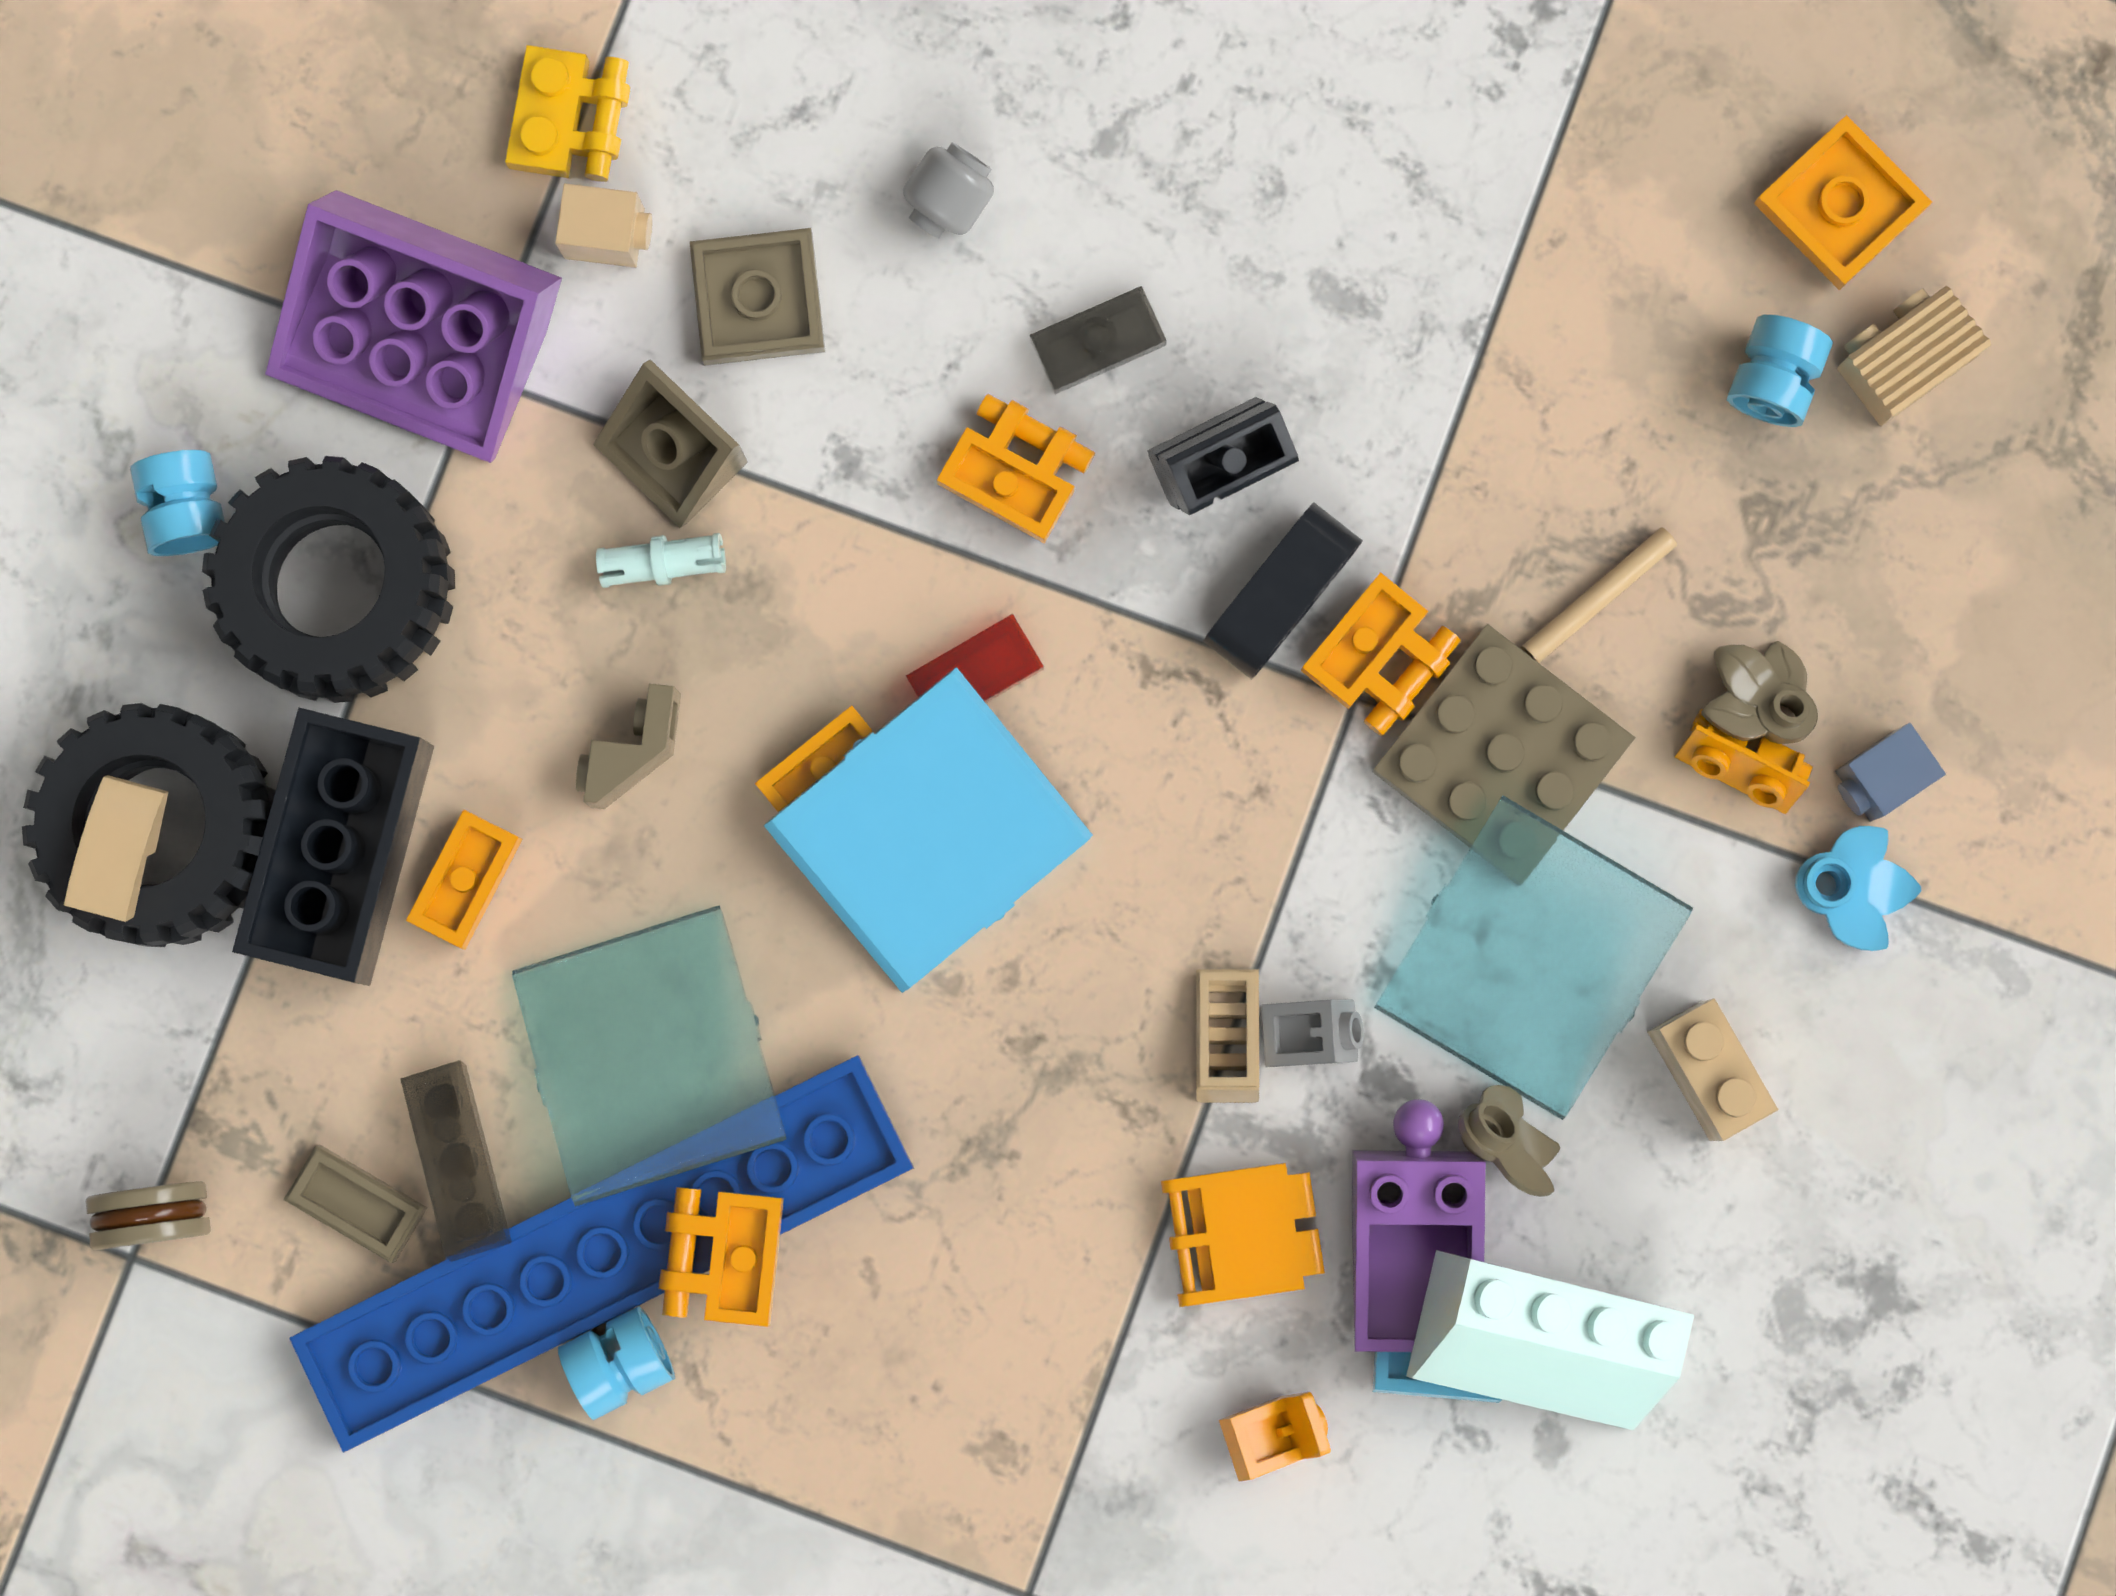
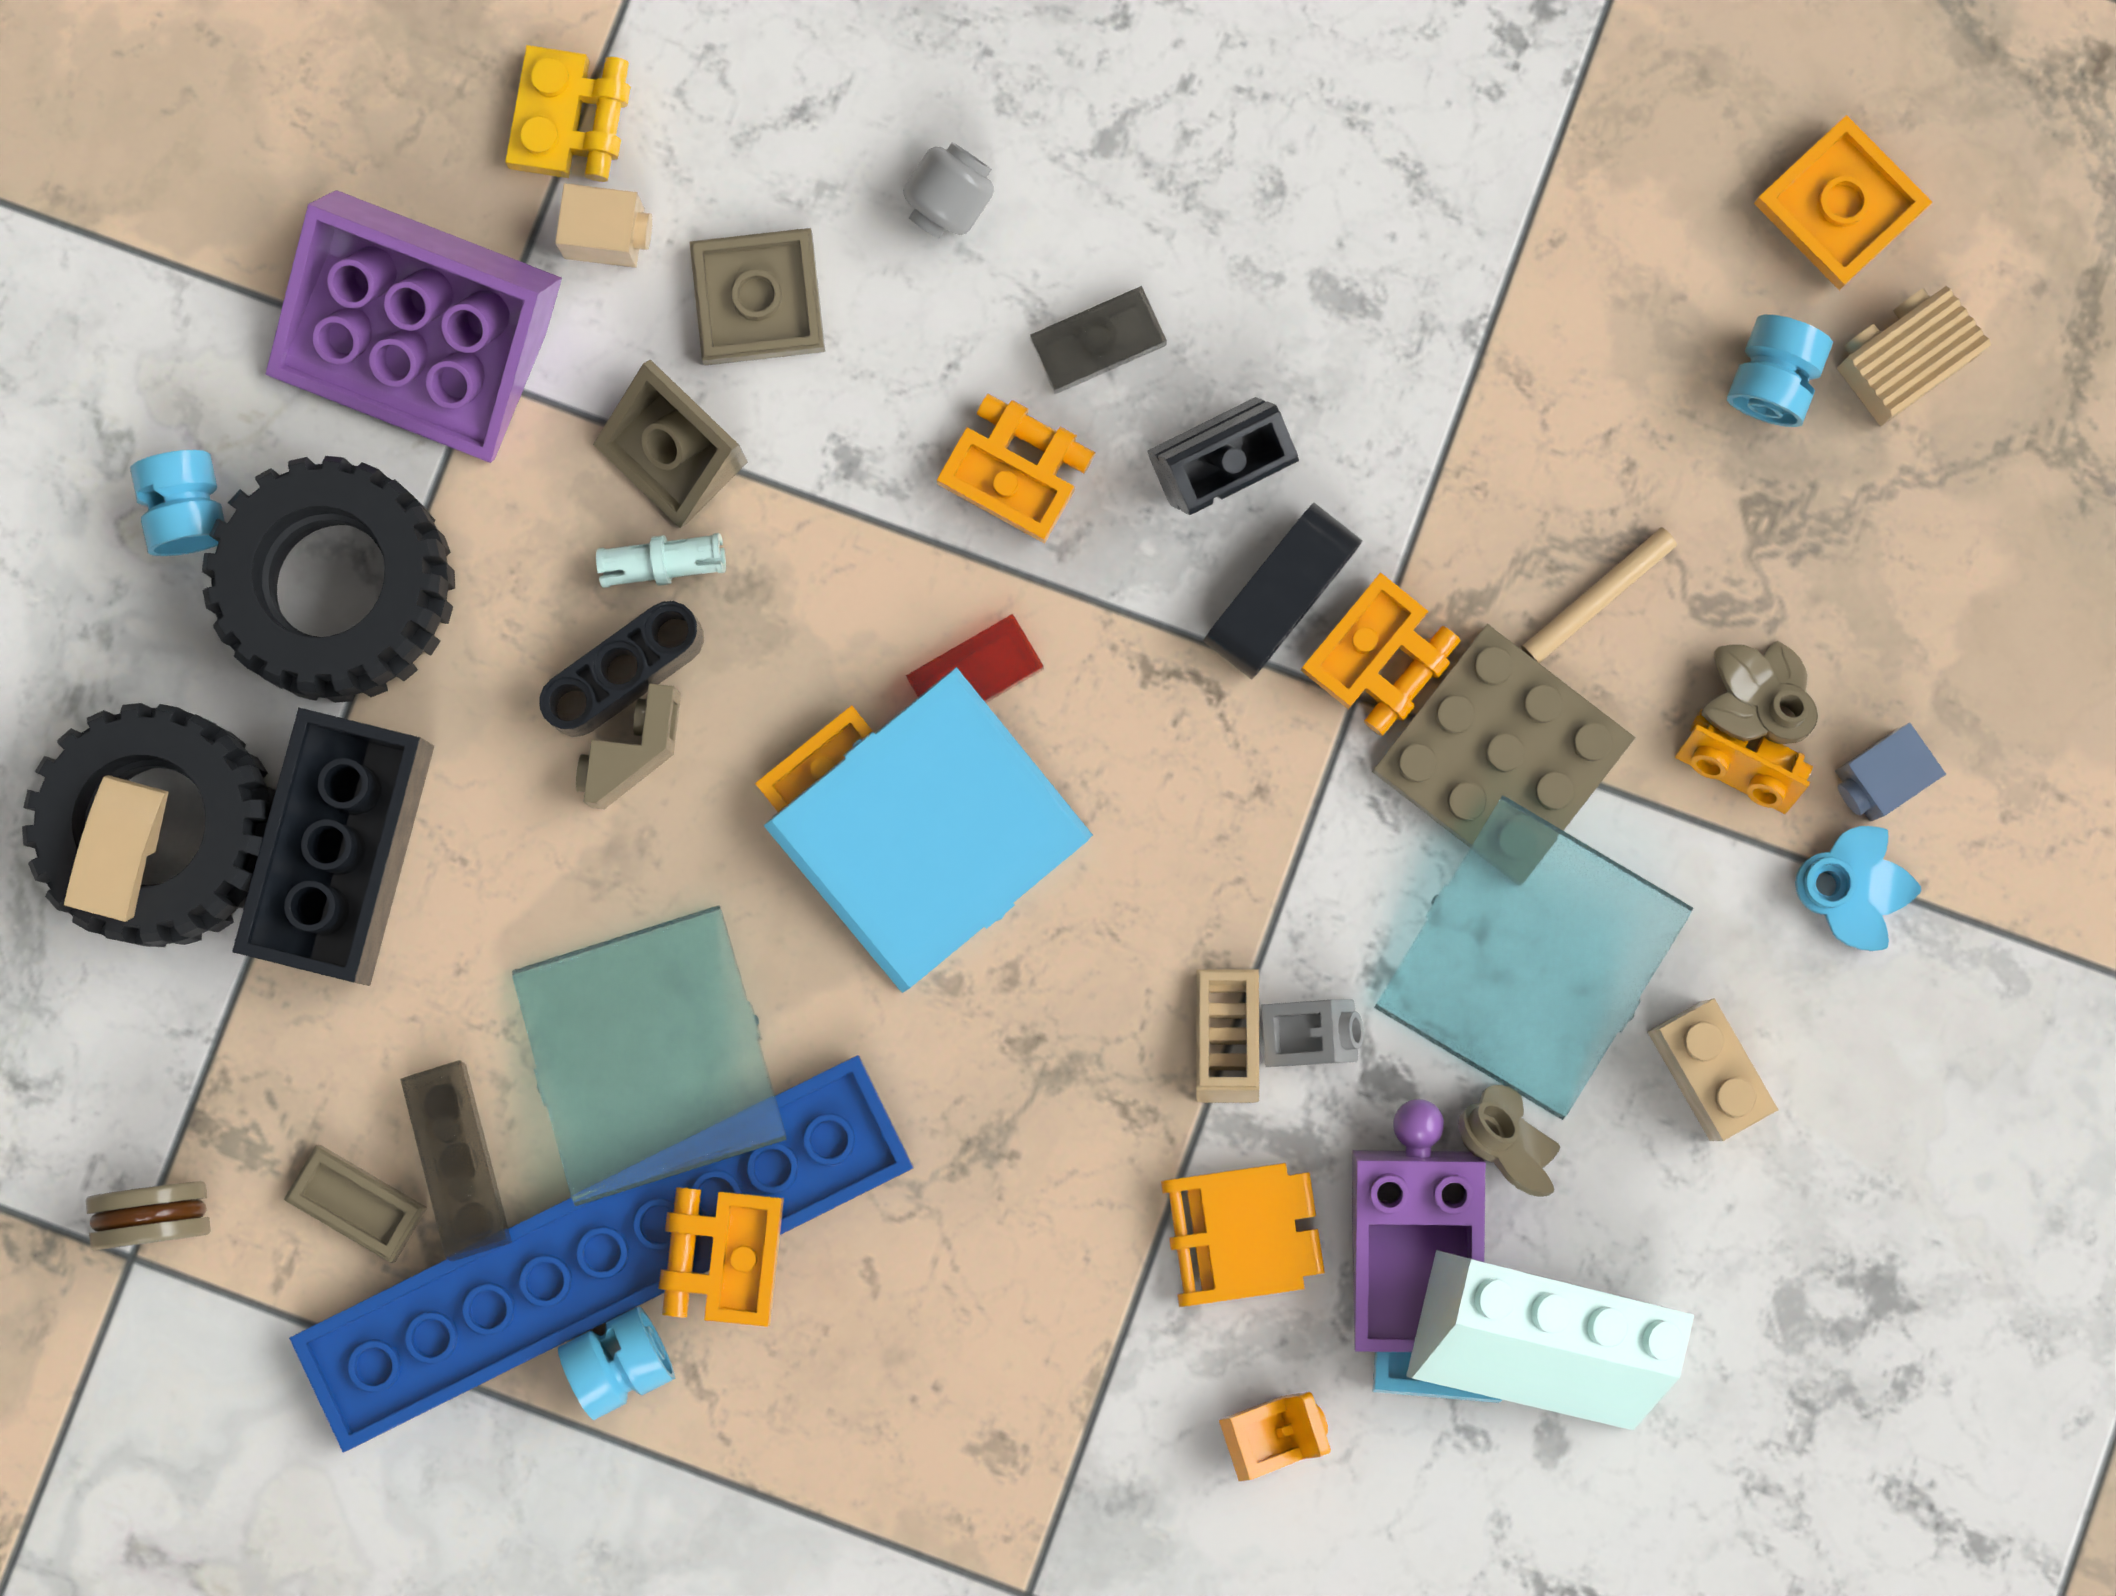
(464, 879): light orange plate -> none
(591, 671): none -> black beam

